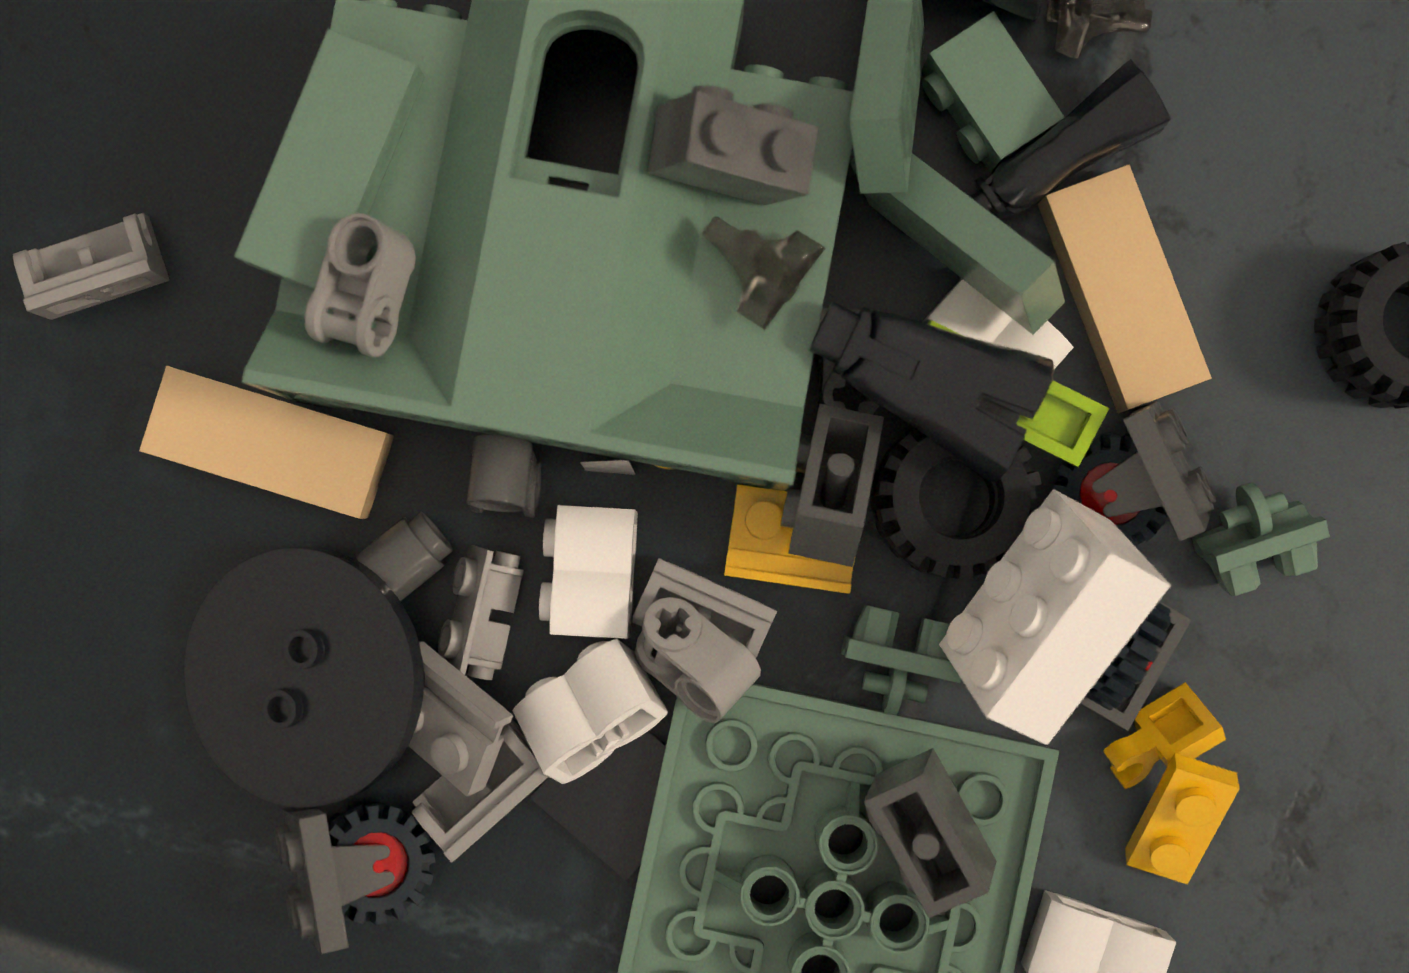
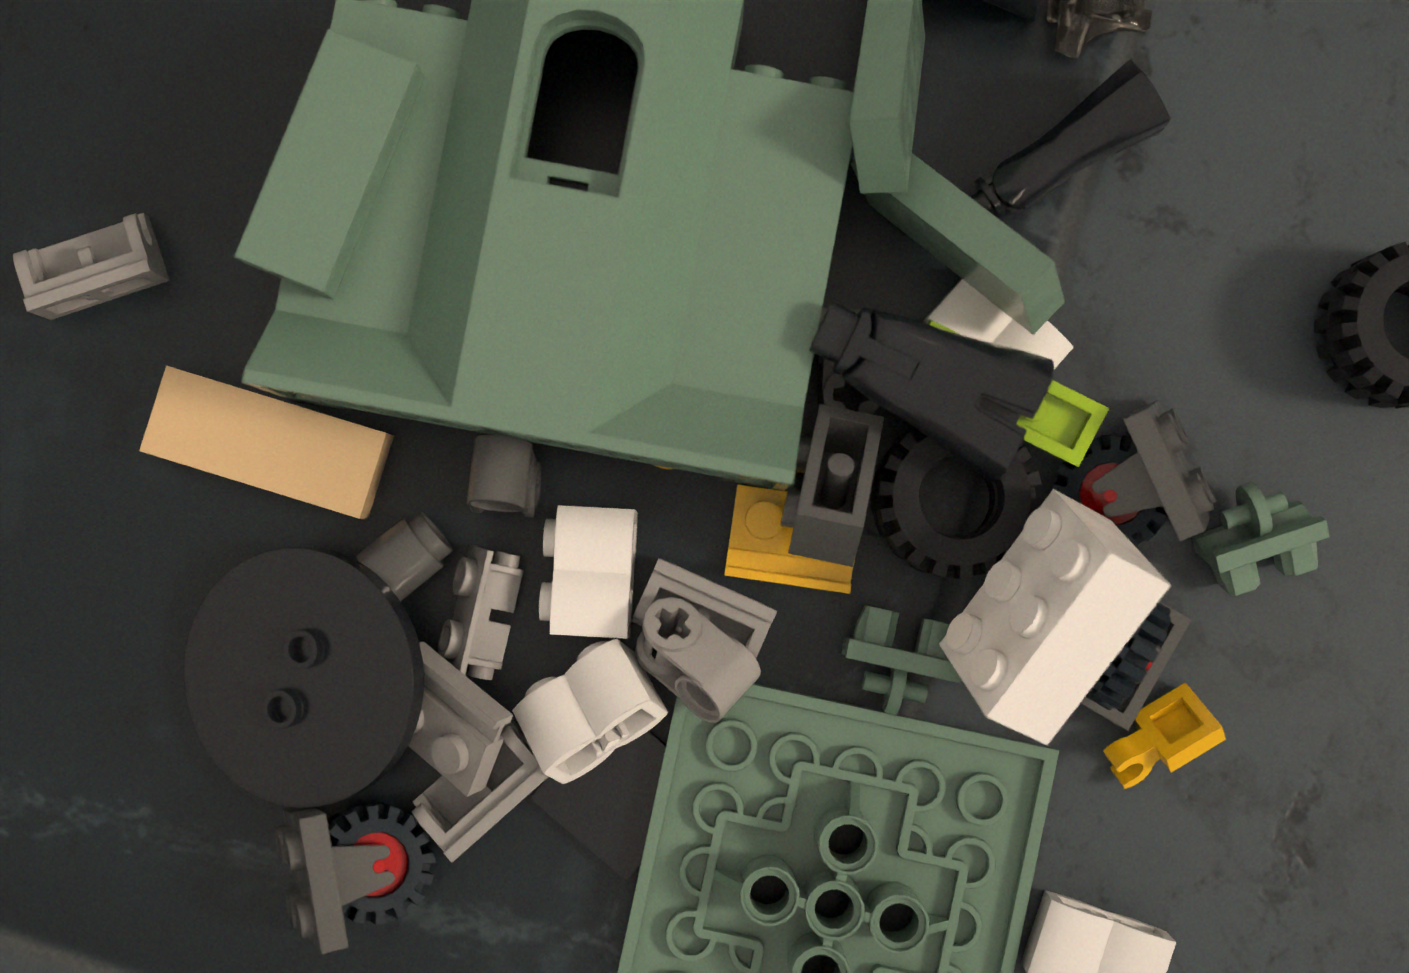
(361, 289): light grey piece -> none
(614, 466): white sticker -> none
(733, 146): dark grey brick -> none
(766, 268): clear smoke piece -> none
(930, 833): dark grey brick -> none
(989, 92): sand green brick -> none
(1123, 289): tan piece -> none
(1181, 818): yellow plate -> none

